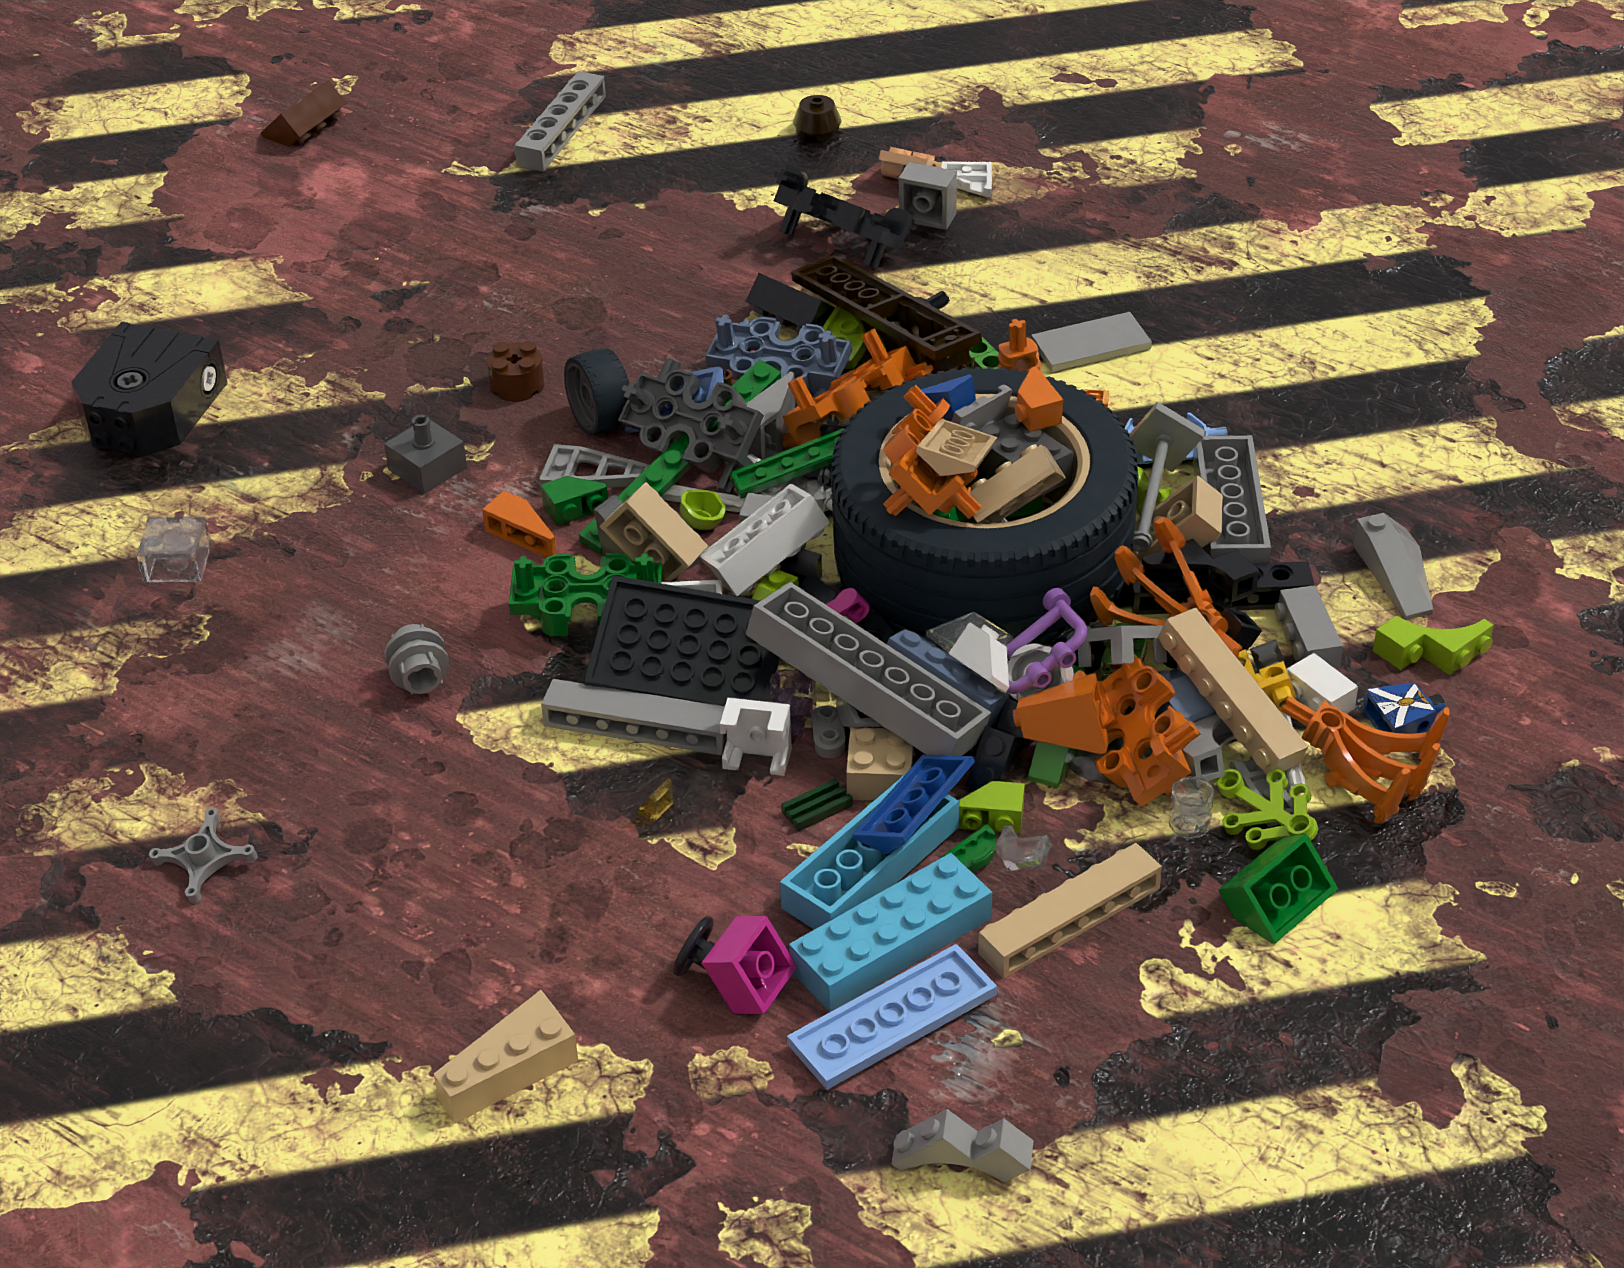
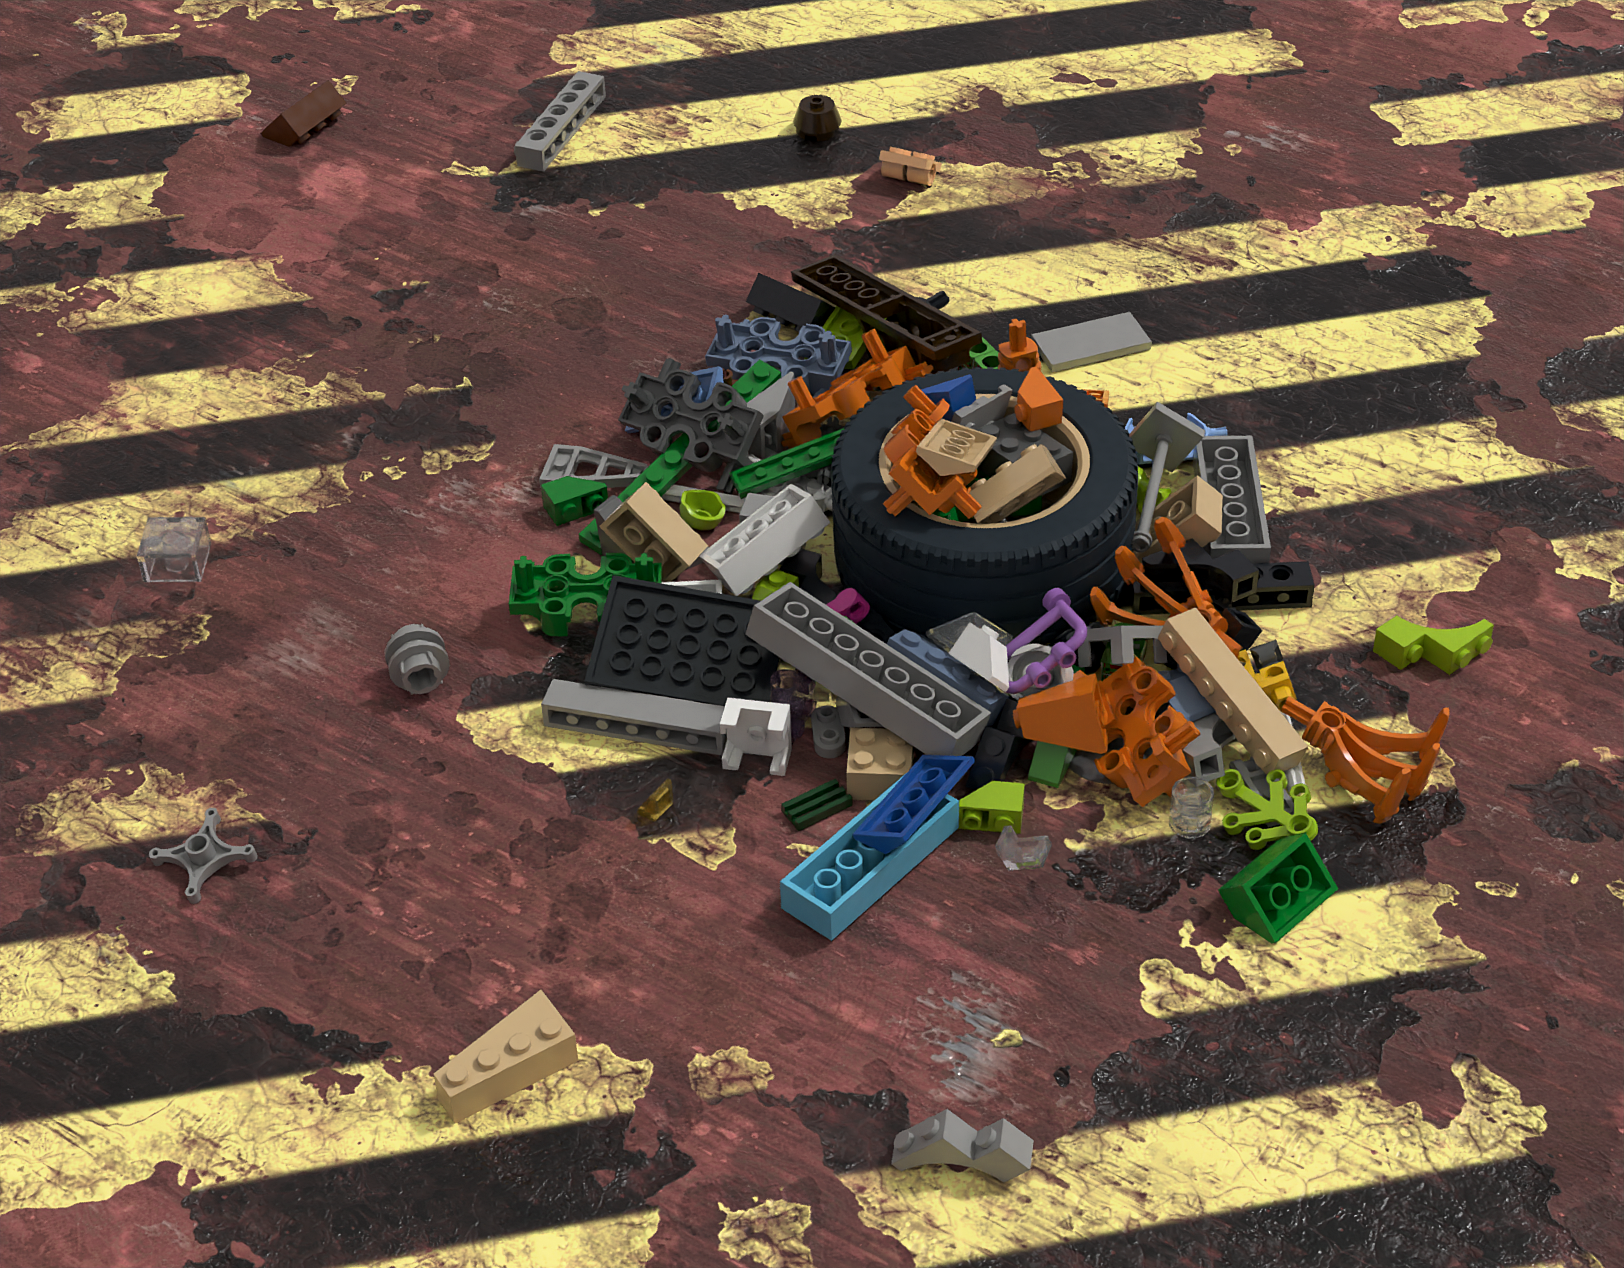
(147, 388): black piece -> none
(425, 454): dark grey brick -> none
(515, 370): reddish brown brick -> none
(518, 523): orange slope -> none
(595, 390): black wheel -> none
(745, 963): dark pink piece -> none
(881, 229): black gear -> none
(890, 931): medium azure brick -> none
(891, 1016): light blue plate -> none
(929, 194): light grey brick -> none
(972, 176): white wing -> none
(977, 849): green plate -> none
(1069, 910): tan brick -> none
(1308, 625): light grey brick -> none
(1320, 682): white brick -> none
(1395, 563): light grey wedge -> none
(1401, 708): torso -> none

